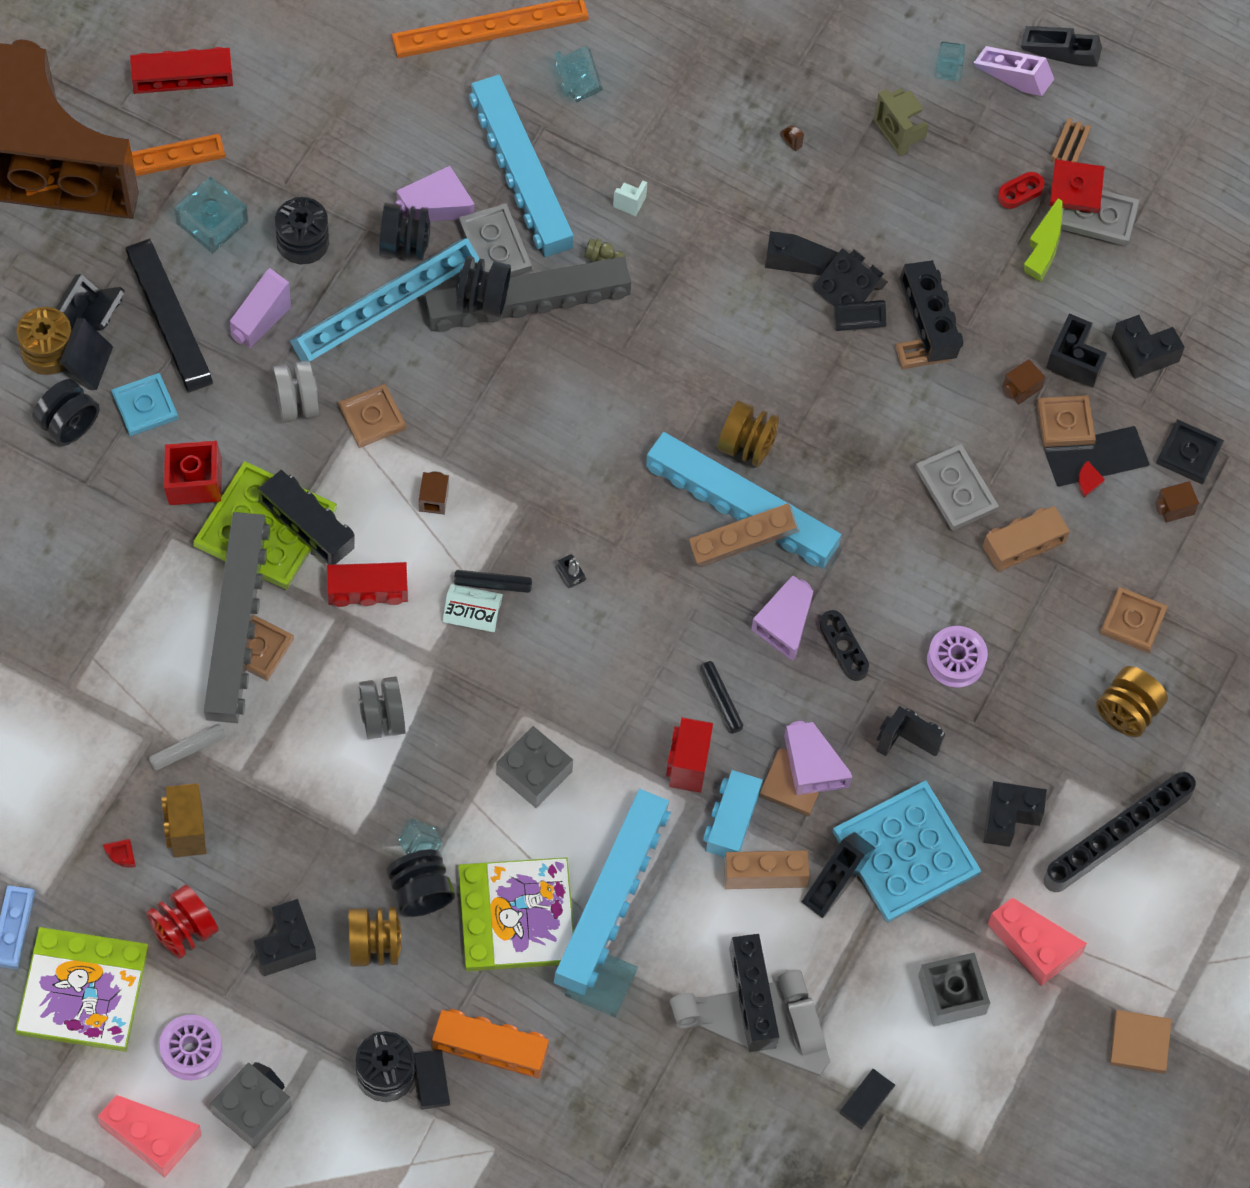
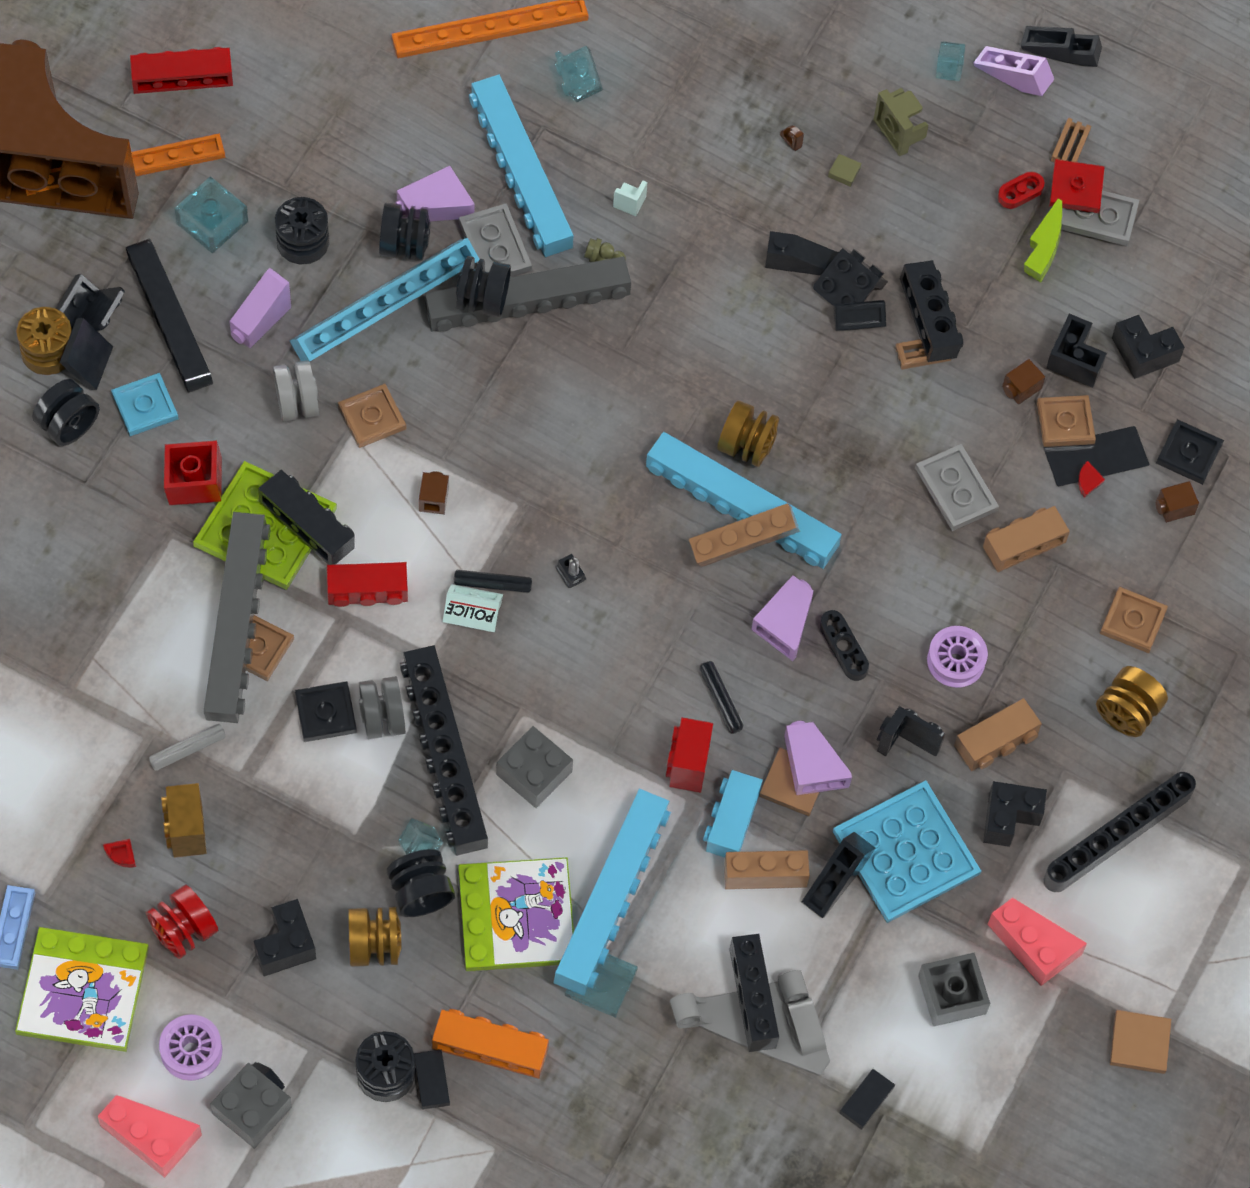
(325, 711): none -> black tile
(426, 662): none -> black brick
(844, 170): none -> olive tile
(998, 735): none -> medium nougat brick

